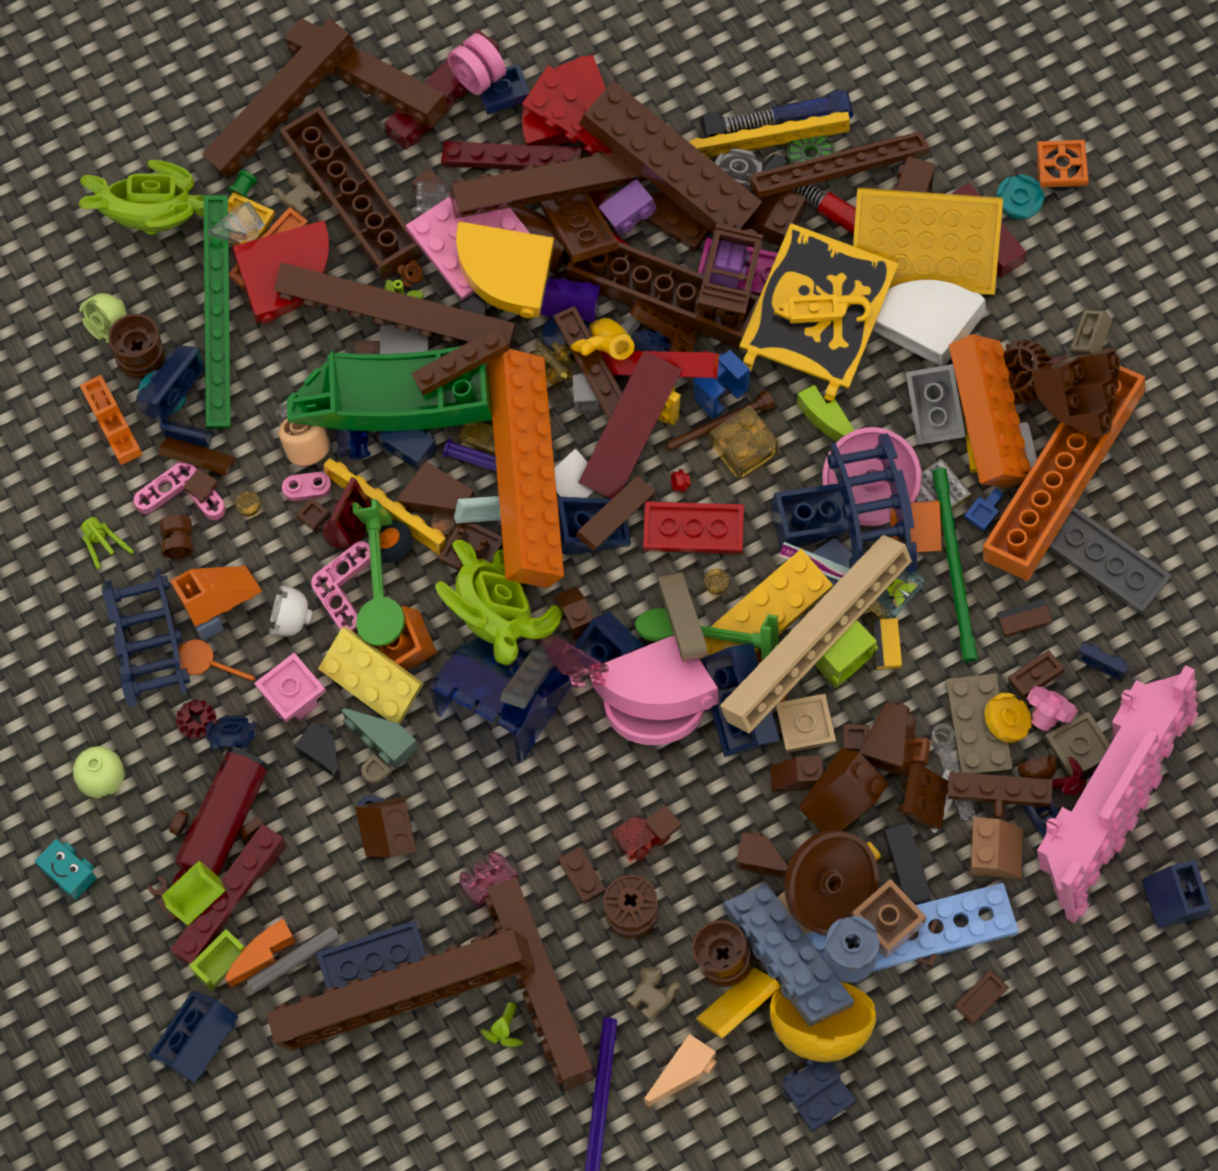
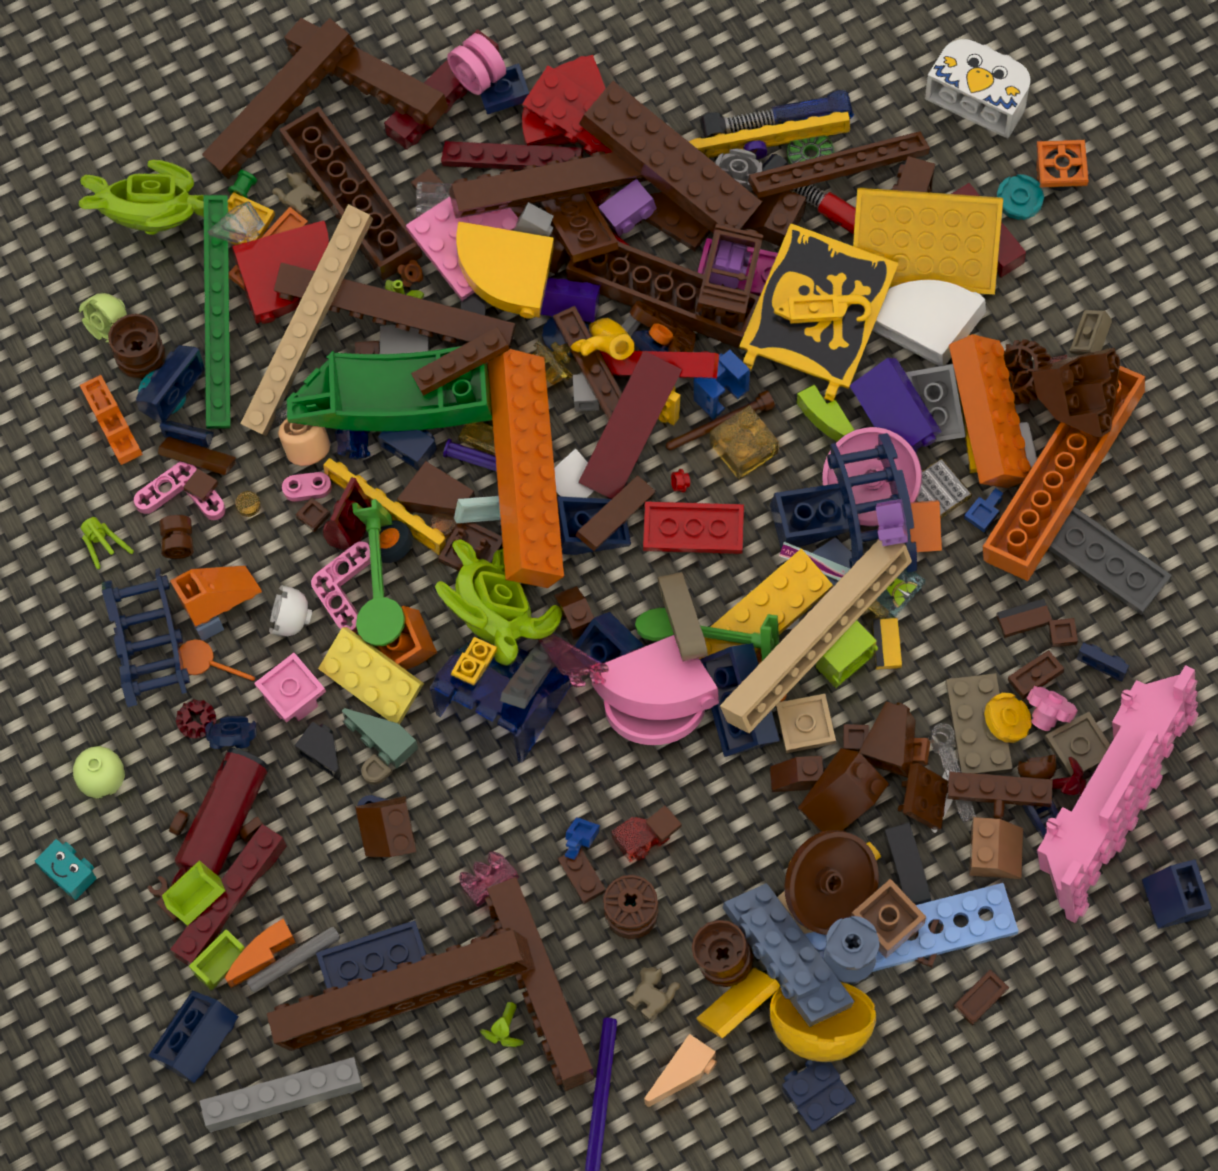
(281, 1094): none -> light grey brick
(307, 320): none -> tan brick
(474, 661): none -> yellow slope
(534, 221): none -> light grey brick
(578, 834): none -> blue plate
(661, 334): none -> orange tile
(716, 581): clear yellow tile -> none
(757, 147): none -> dark purple tile
(760, 856): reddish brown slope -> none
(891, 522): none -> medium lavender brick
(895, 404): none -> dark purple brick
(967, 640): green piece -> none
(979, 85): none -> white brick
(1063, 632): none -> reddish brown plate

